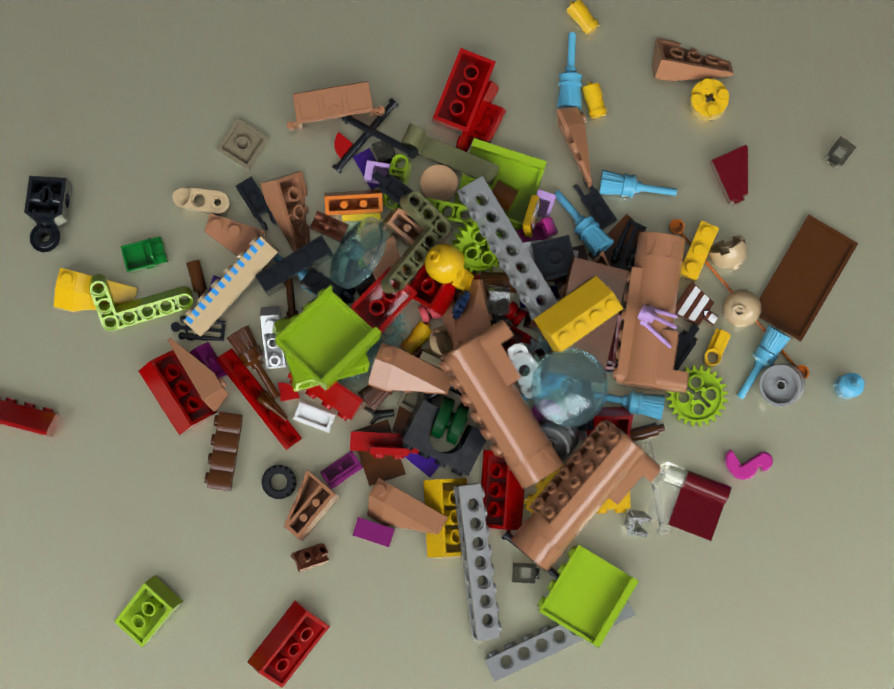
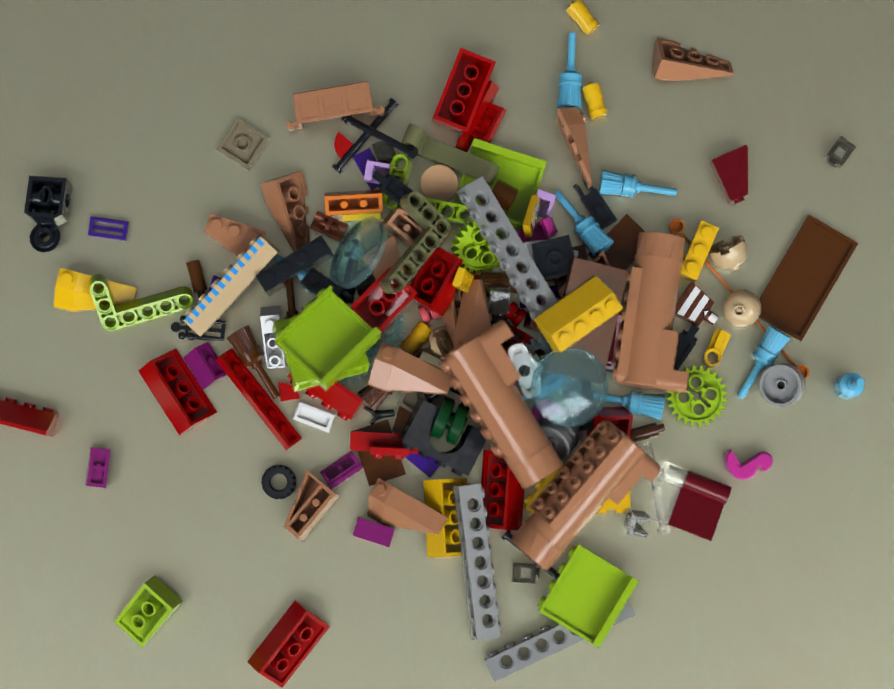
(97, 467): none -> magenta hinge
(124, 231): none -> dark purple tile
(144, 254): green piece -> none
(186, 197): tan piece -> none
(205, 381): nougat wedge -> none
(225, 449): reddish brown brick -> none
(255, 201): black hinge -> none
(268, 402): reddish brown piece -> none
(310, 557): copper hips -> none
(444, 262): yellow cylinder -> none
(460, 304): dark blue gear -> none
(617, 251): black piece -> none
(648, 314): lavender plant -> none
(706, 89): yellow brick -> none

